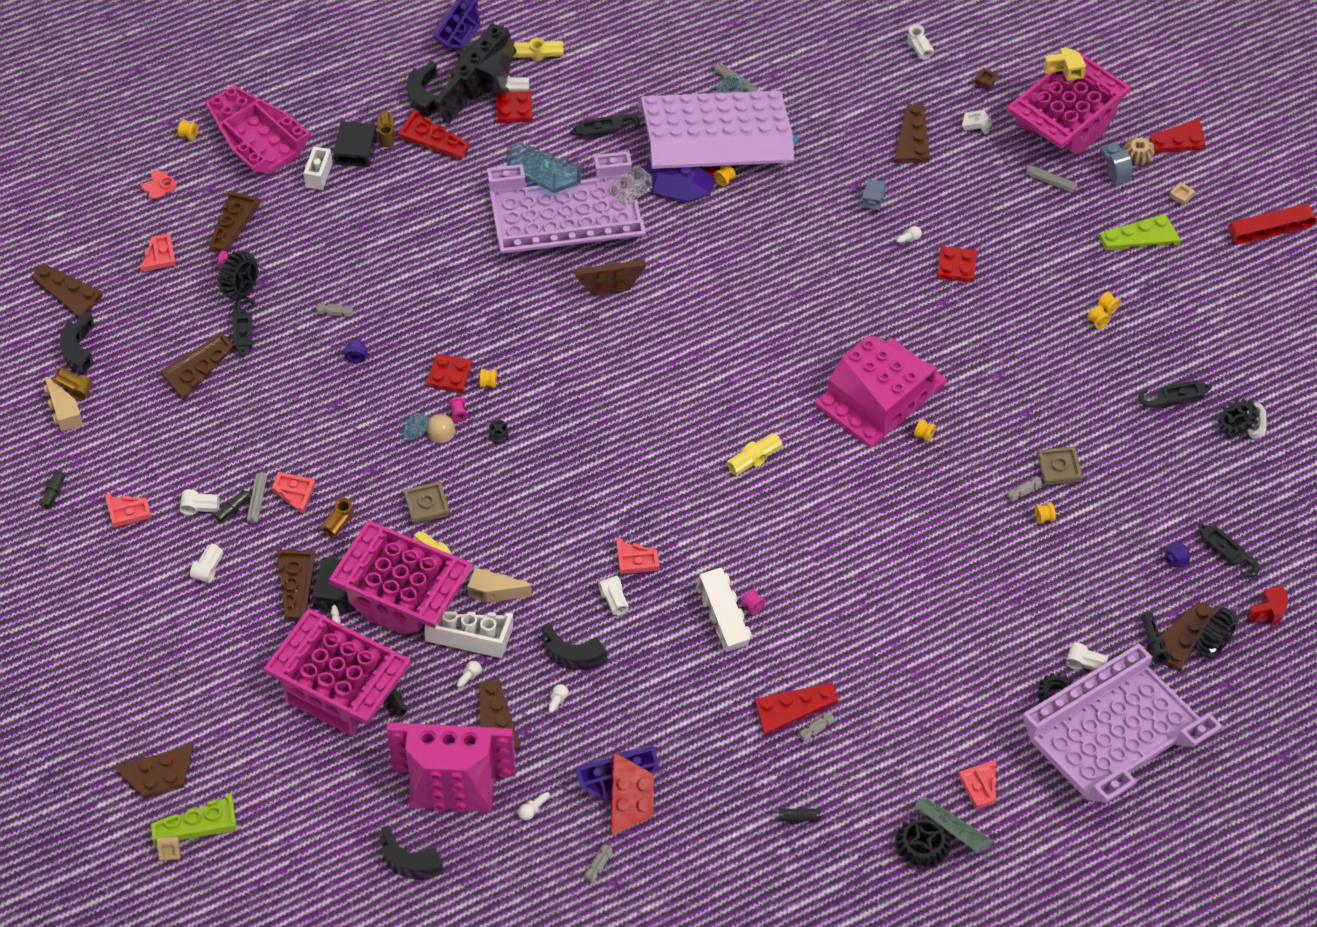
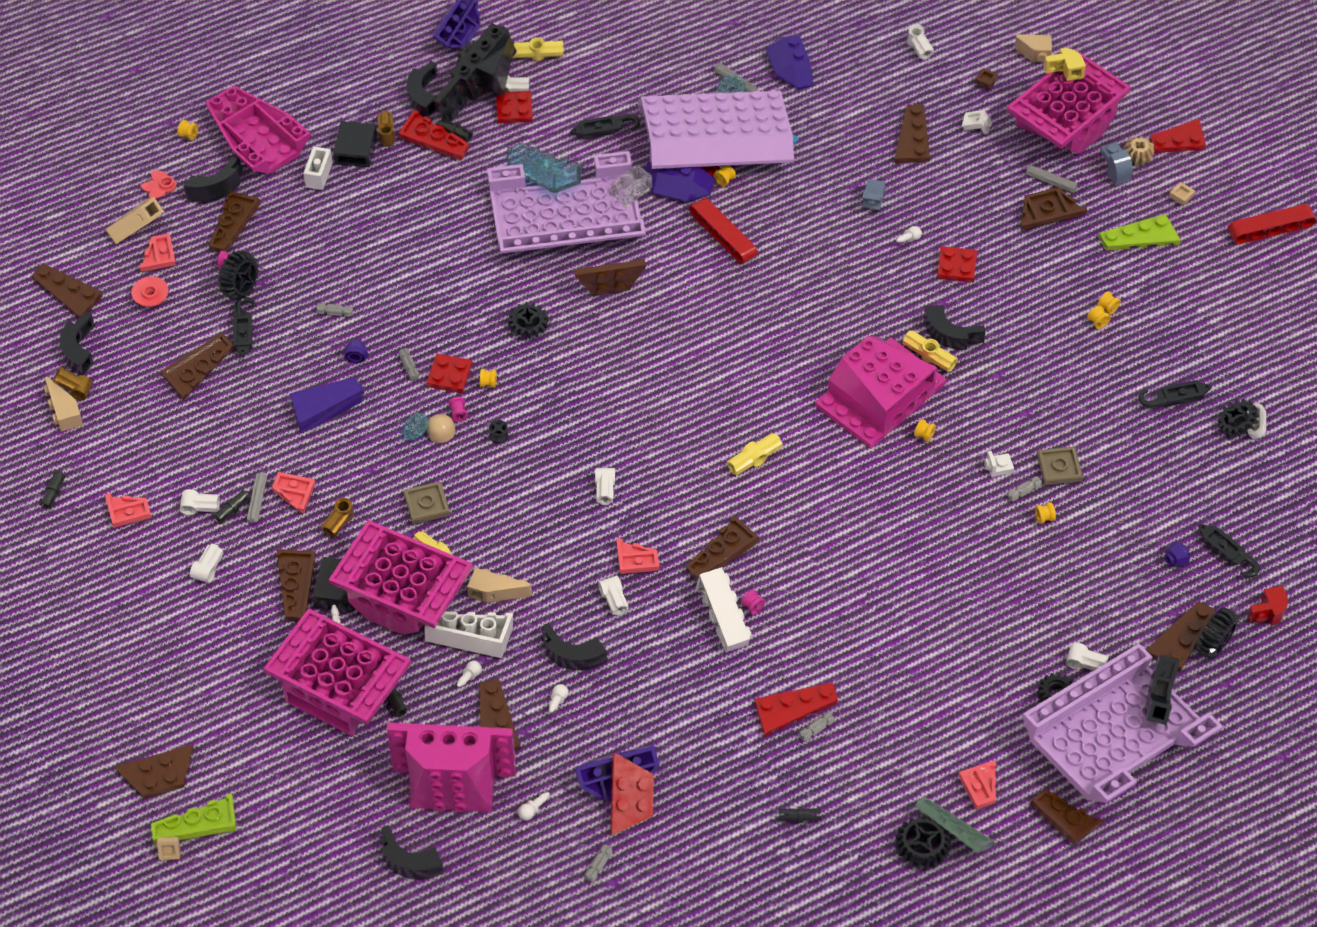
(134, 219): none -> tan slope
(150, 291): none -> coral dish
(214, 186): none -> black arch
(324, 402): none -> dark purple slope
(409, 364): none -> light grey axle
(456, 129): none -> pearl dark grey pin
(537, 320): none -> black gear
(605, 480): none -> white piece
(723, 230): none -> red beam
(727, 546): none -> reddish brown wing
(791, 61): none -> dark purple wedge
(930, 351): none -> light yellow piece
(948, 333): none -> black arch
(998, 464): none -> white bracket
(1034, 46): none -> tan slope
(1049, 207): none -> reddish brown wing
(1068, 820): none -> reddish brown wing
(1156, 643): black pin -> none
(1160, 688): none -> black arch

